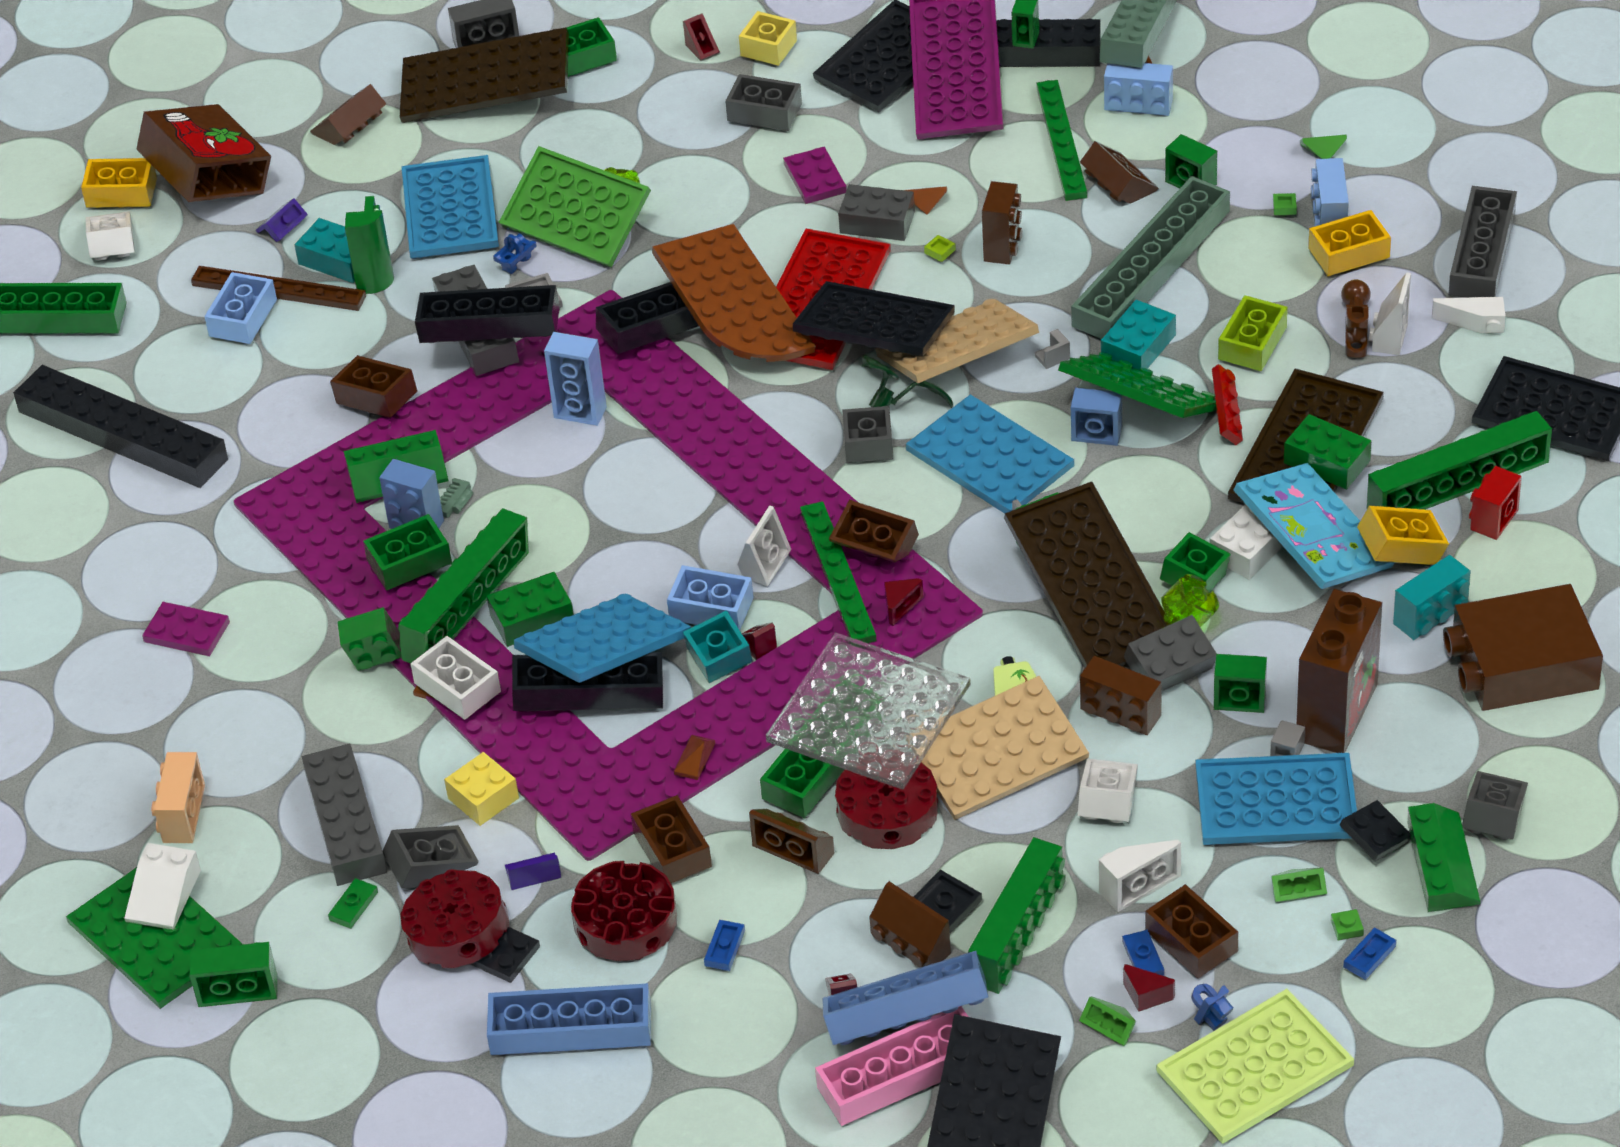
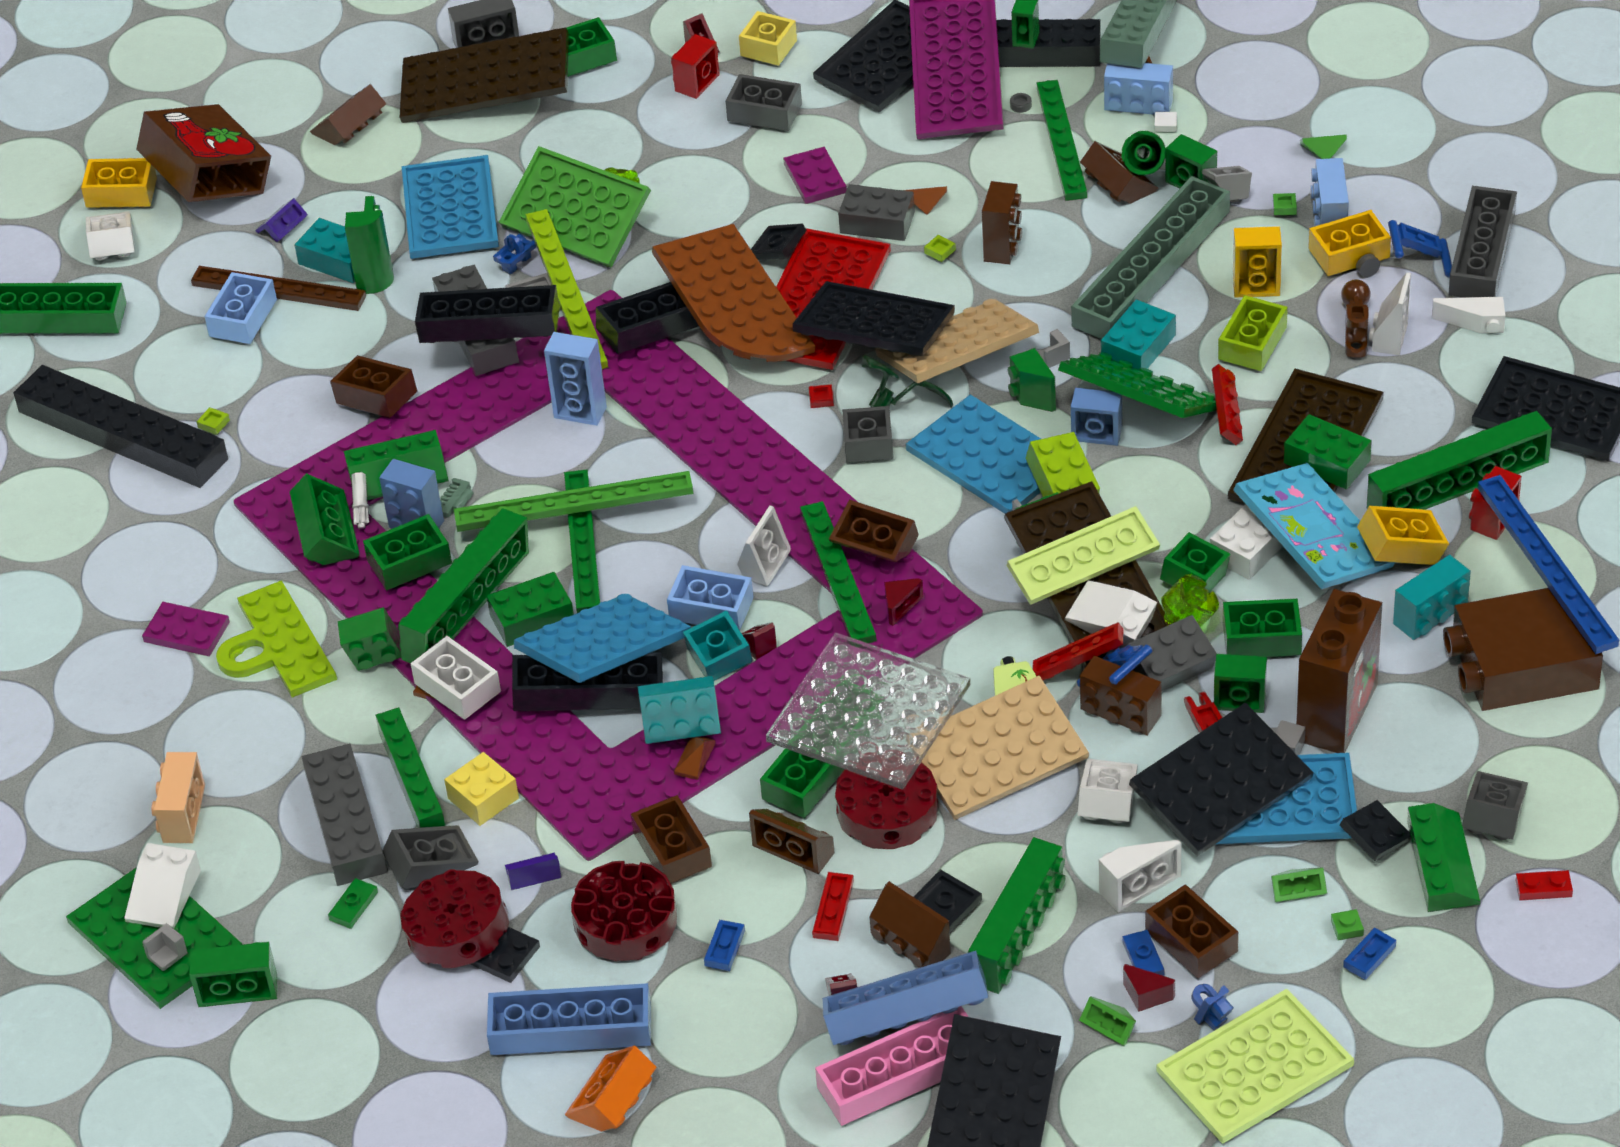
(165, 947): none -> light grey panel
(213, 421): none -> lime plate
(285, 640): none -> lime plate
(323, 521): none -> green slope
(360, 505): none -> white piece
(409, 769): none -> green brick
(562, 276): none -> lime plate
(578, 500): none -> bright green plate
(582, 548): none -> green plate
(612, 1089): none -> orange slope
(679, 709): none -> teal brick
(695, 66): none -> red brick
(778, 241): none -> black plate
(821, 396): none -> red tile
(833, 906): none -> red tile
(1020, 102): none -> dark grey tile
(1032, 381): none -> green slope
(1059, 464): none -> lime brick
(1078, 652): none -> red plate
(1083, 555): none -> yellowish green plate
(1105, 605): none -> white slope
(1127, 658): none -> blue plate
(1143, 152): none -> green cone
(1165, 121): none -> white tile
(1203, 715): none -> red hinge
(1221, 779): none -> black plate
(1231, 178): none -> light grey slope
(1257, 261): none -> yellow brick
(1262, 628): none -> green brick
(1368, 265): none -> dark grey tile
(1421, 241): none -> blue plate
(1544, 885): none -> red plate
(1548, 564): none -> blue plate

